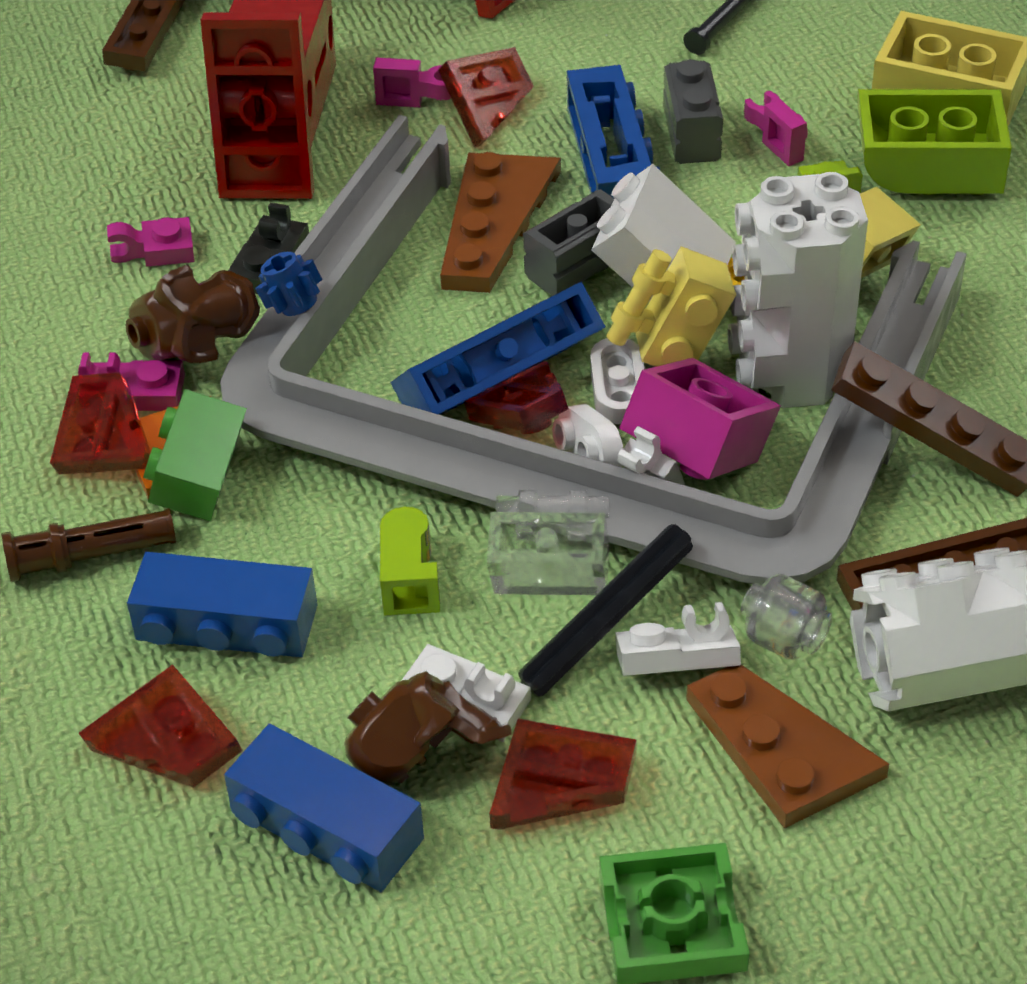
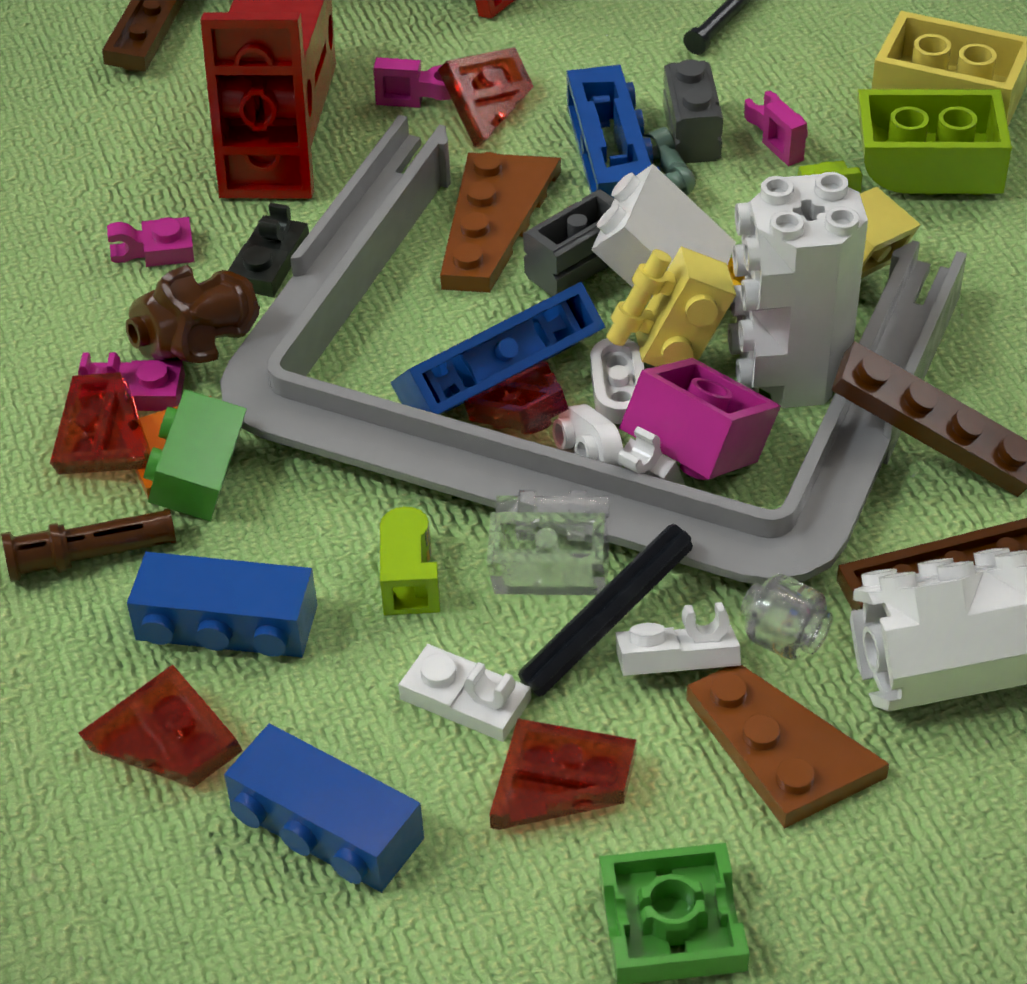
(289, 283): blue gear -> none
(400, 726): reddish brown head -> none
(671, 161): none -> sand green arm

